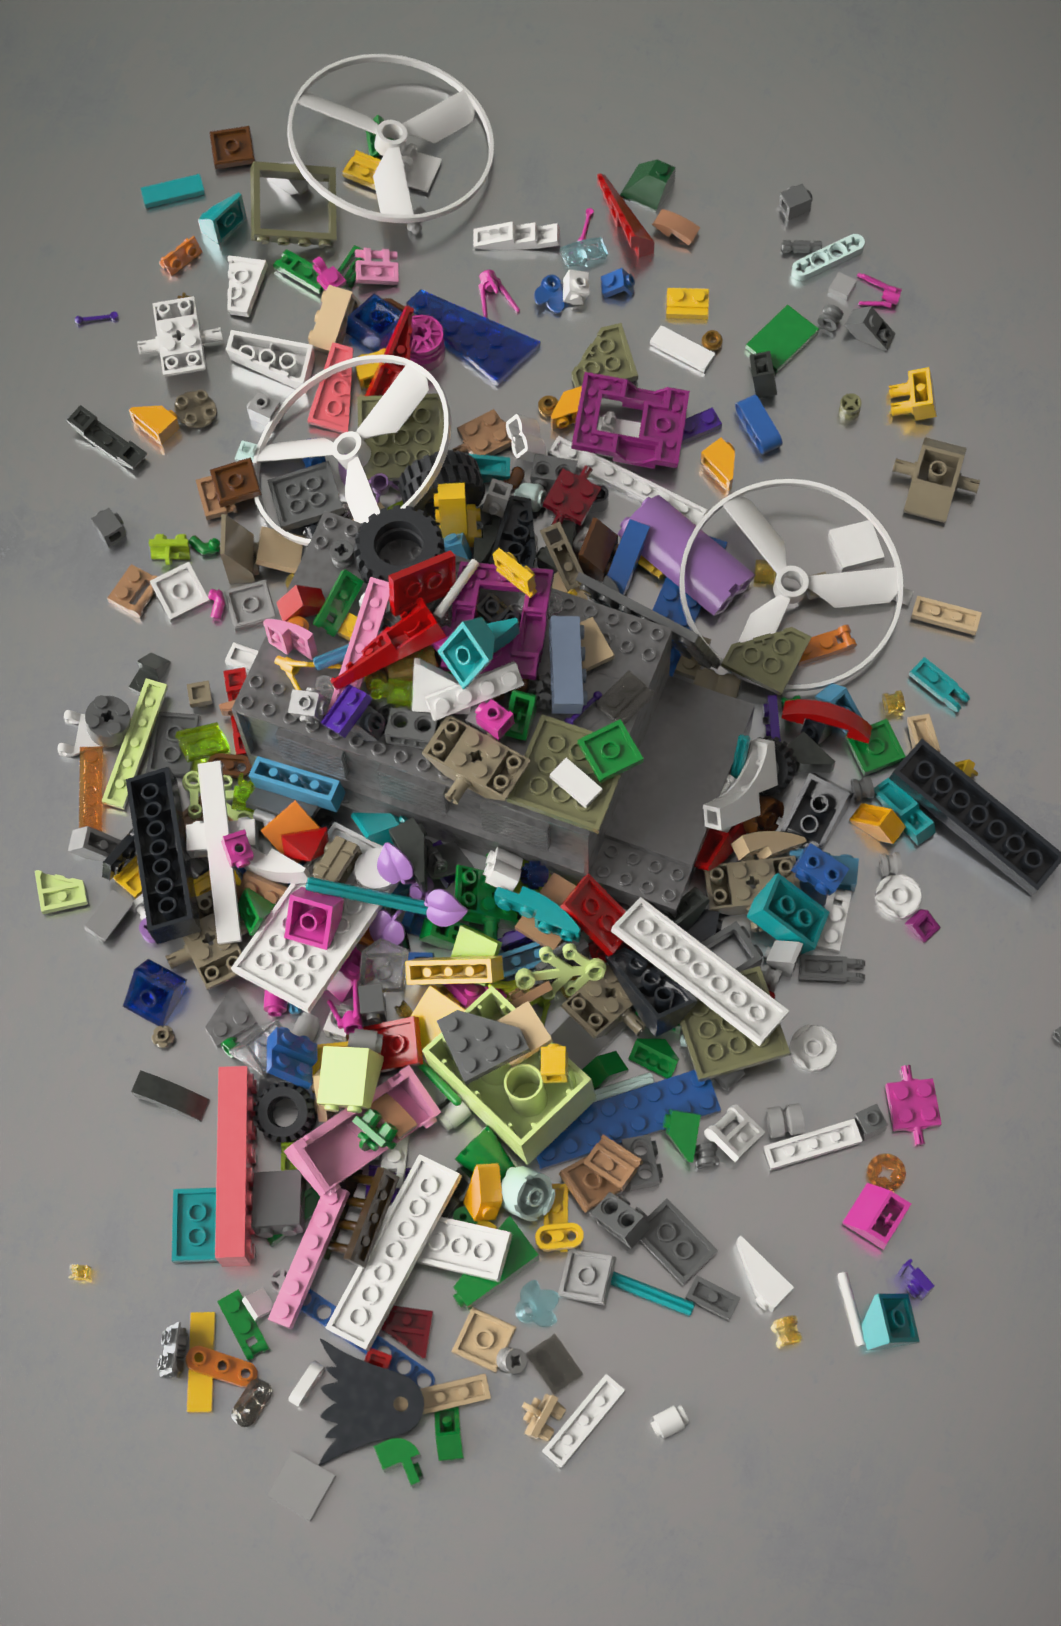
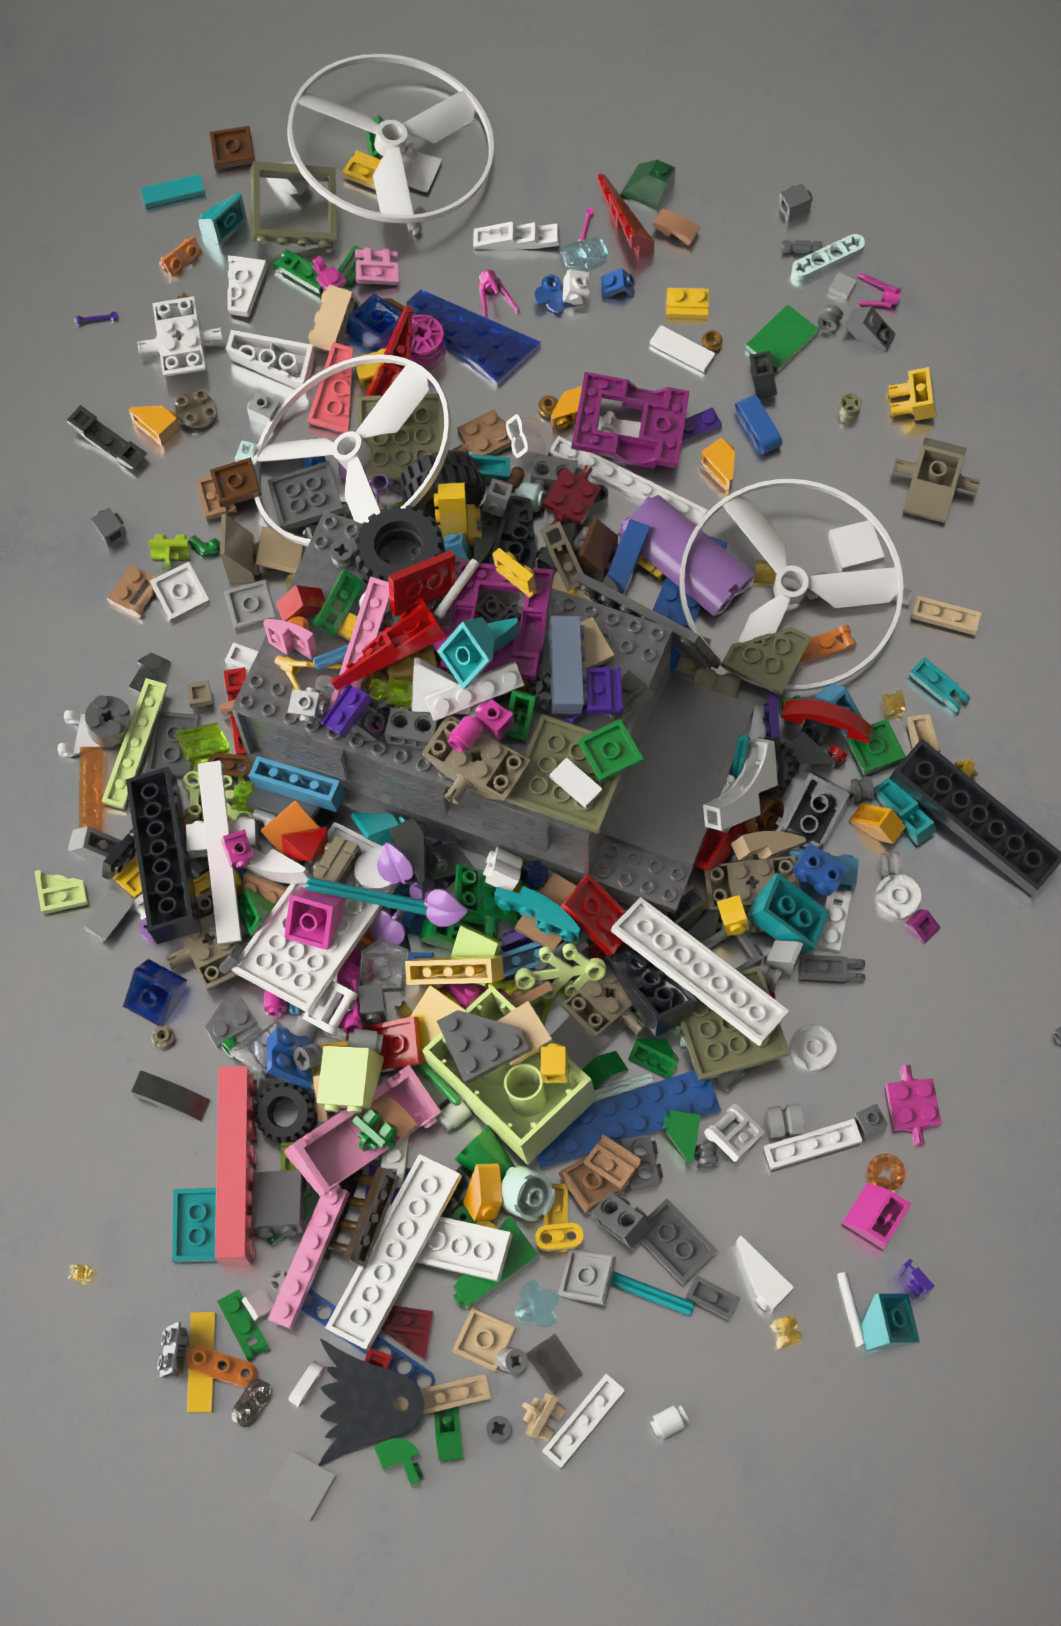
(219, 603): dark pink arm -> none
(234, 956): none -> dark grey tile
(308, 1056): none -> dark grey wheel
(326, 1004): none -> white plate
(465, 734): none -> dark pink brick
(501, 1433): none -> dark grey wheel
(603, 690): none -> dark purple plate
(607, 356): olive plate -> none
(733, 915): none -> yellow brick
(837, 754): none -> red plate

